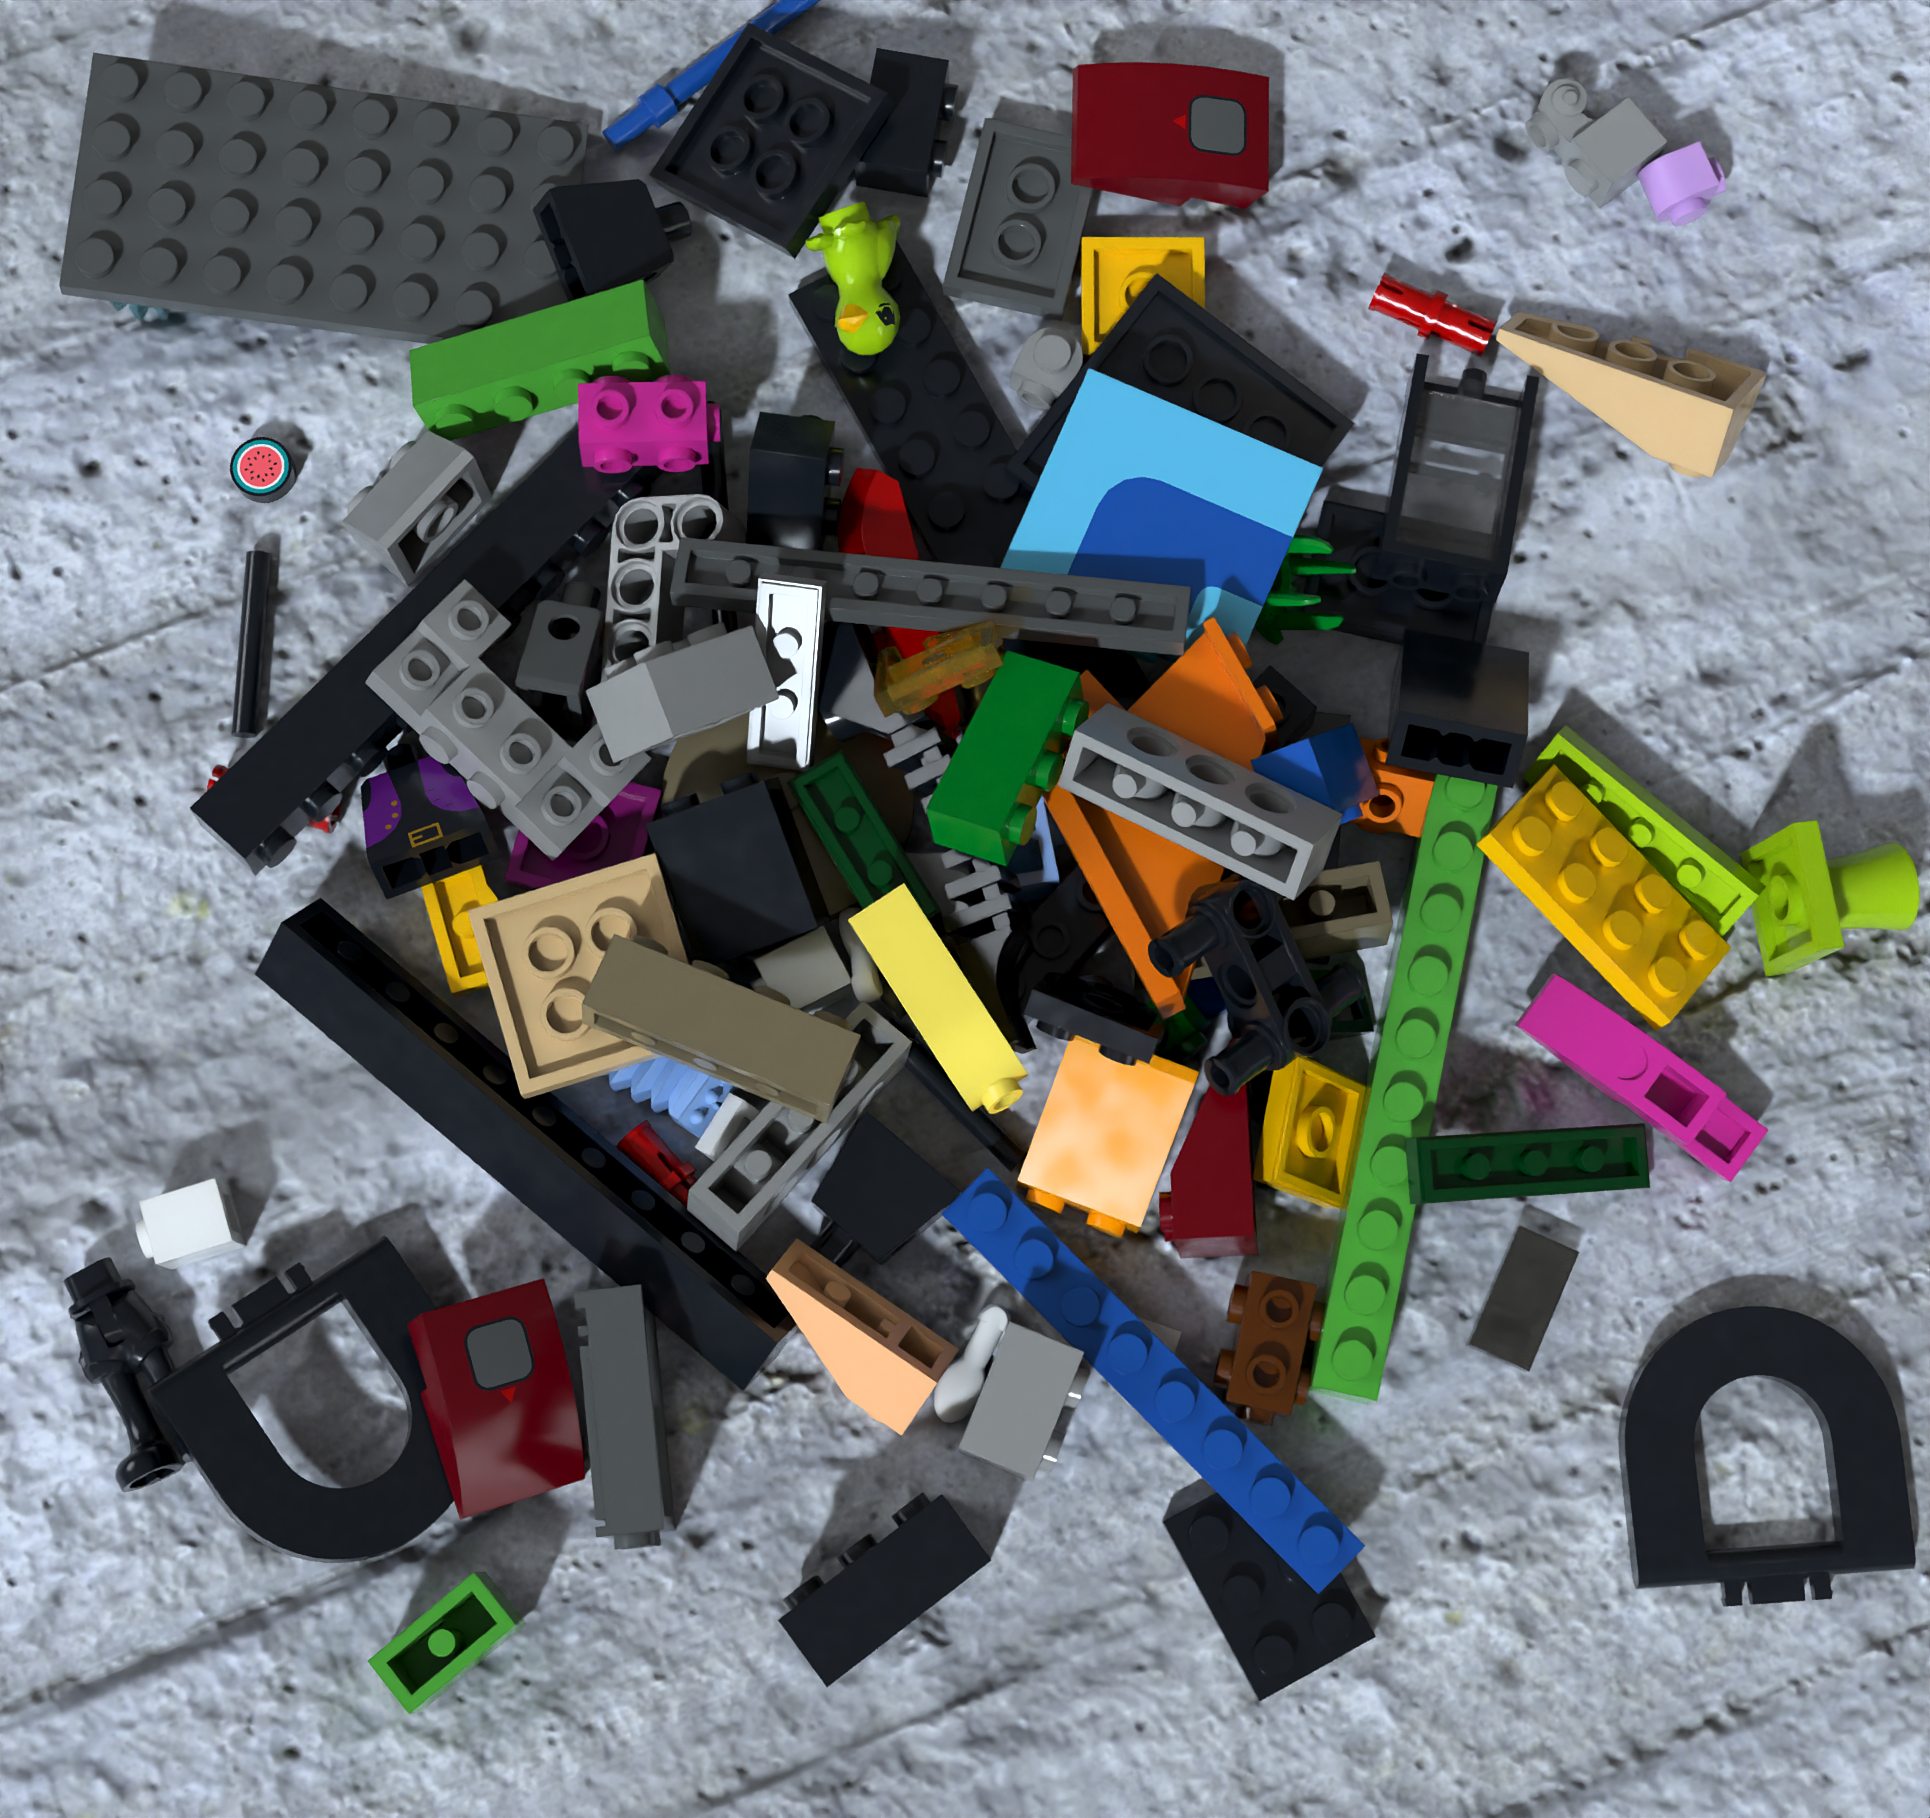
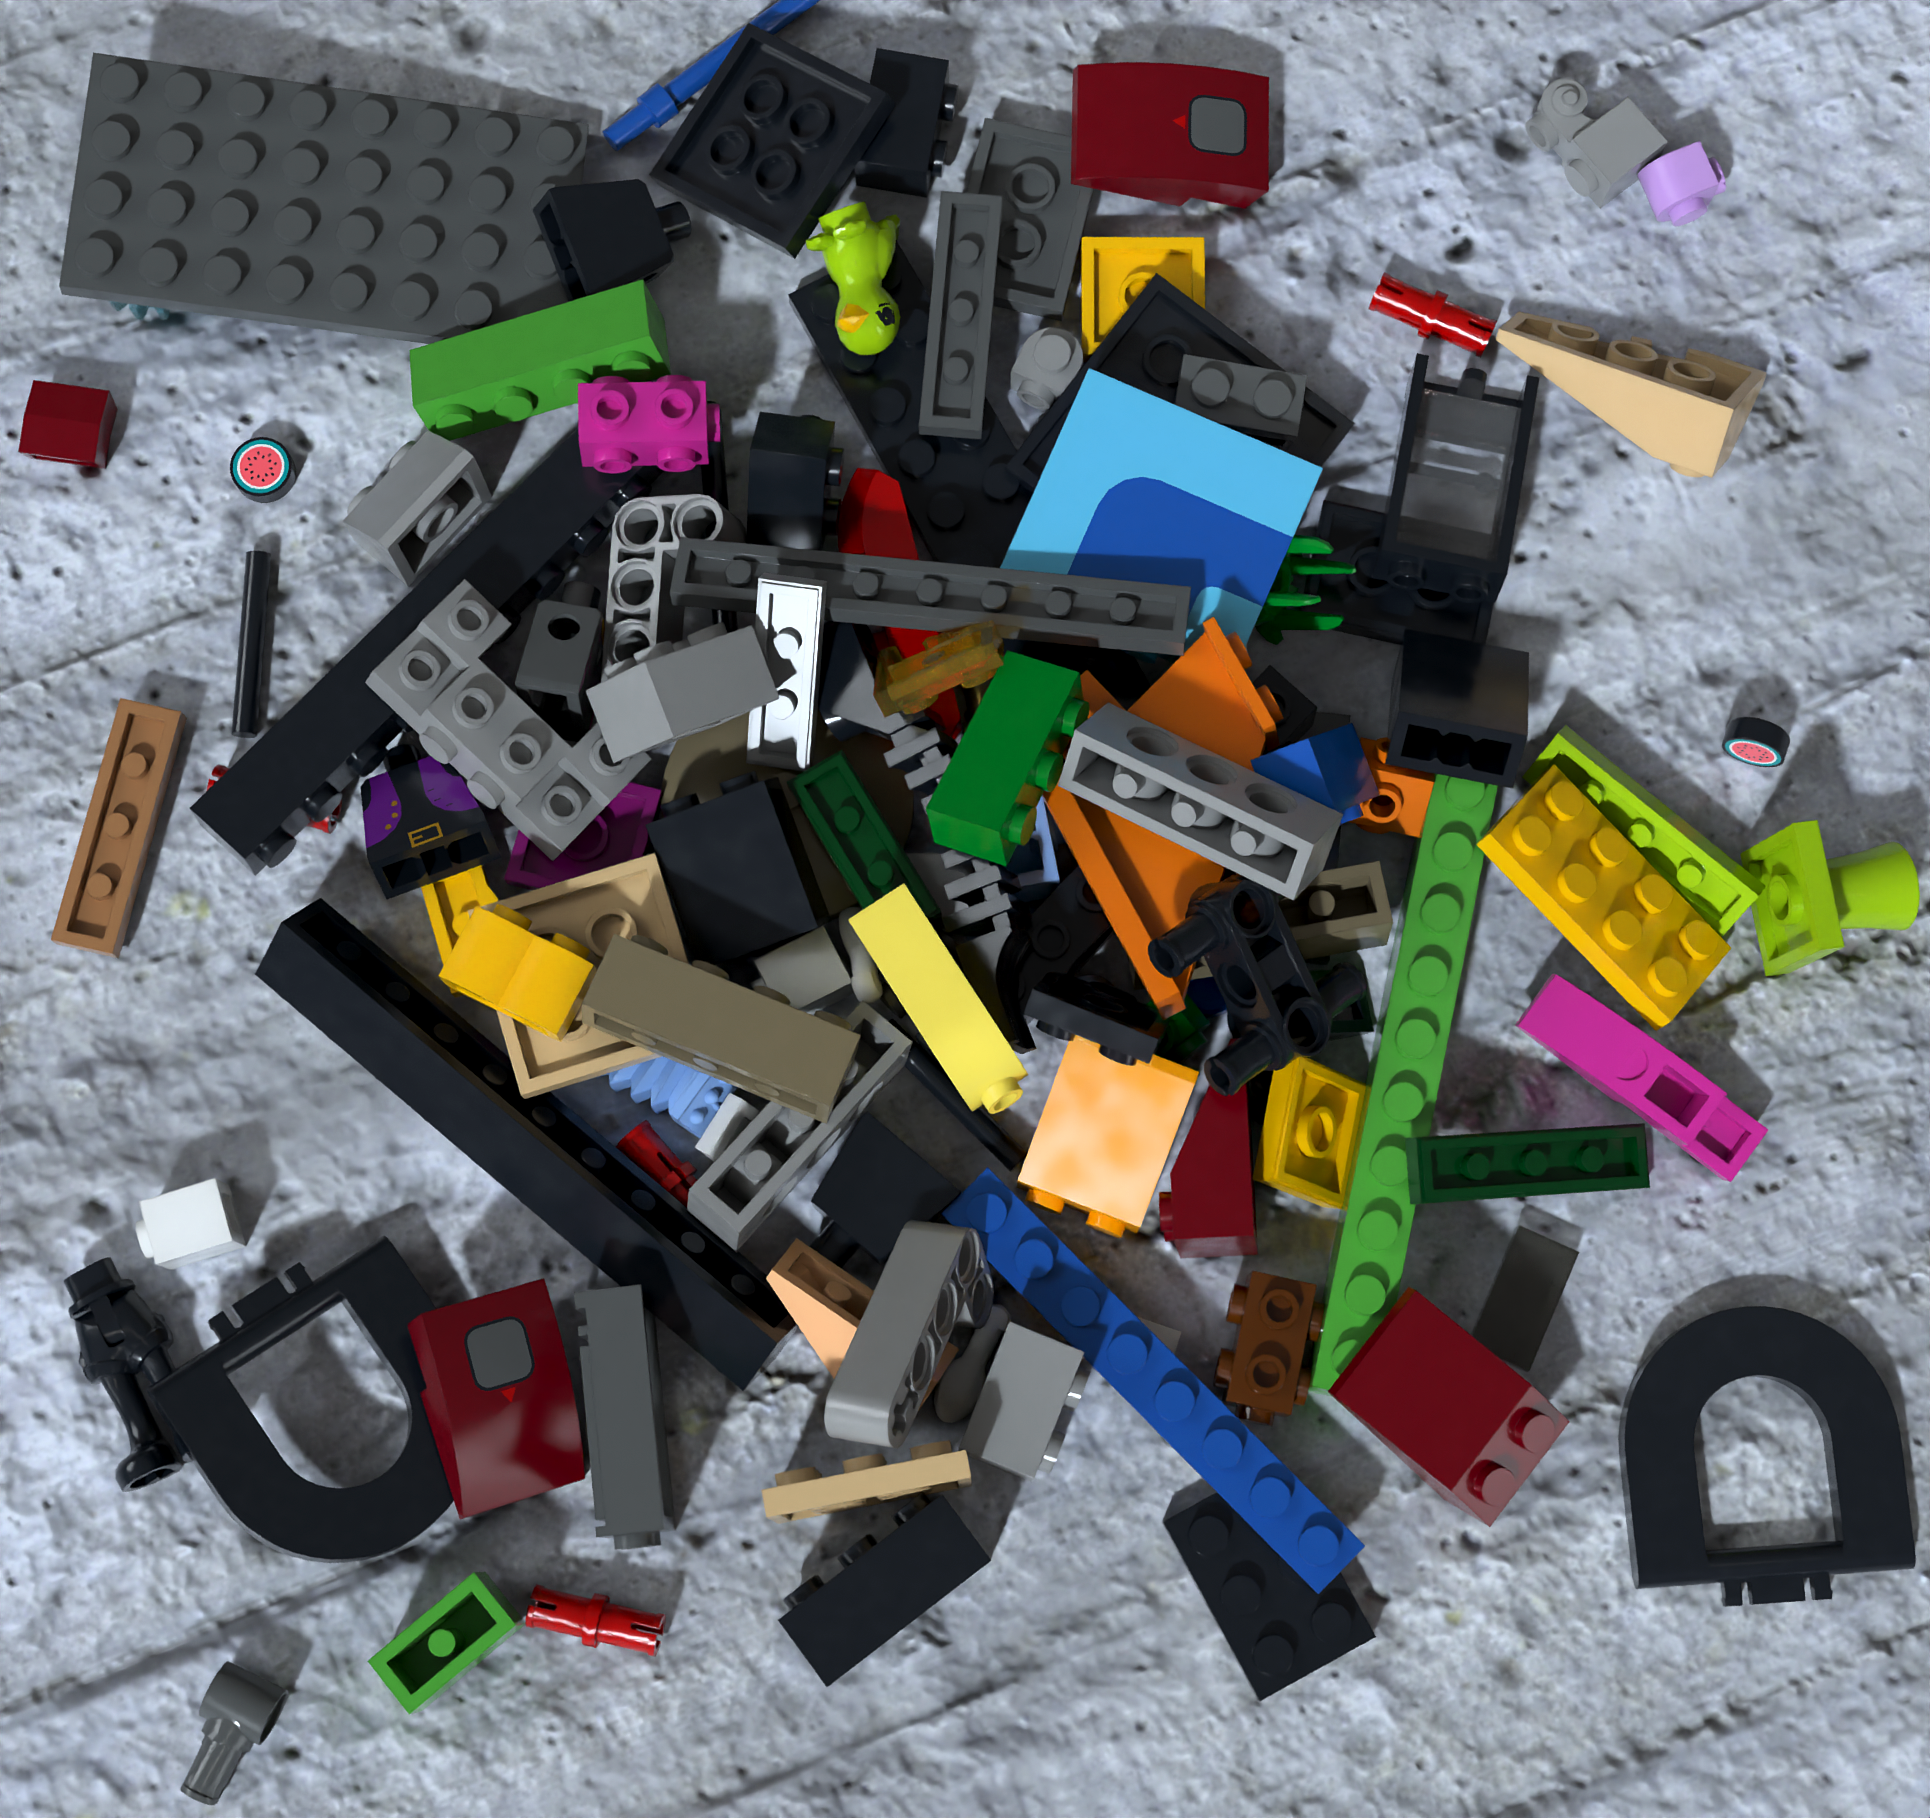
(68, 424): none -> dark red piece
(119, 828): none -> medium nougat plate
(238, 1713): none -> dark grey pin
(520, 972): none -> yellow brick
(595, 1620): none -> red pin
(866, 1483): none -> tan plate
(927, 1287): none -> light grey beam
(960, 315): none -> dark grey plate
(1242, 396): none -> dark grey plate
(1448, 1407): none -> dark red slope
(1756, 742): none -> black tile

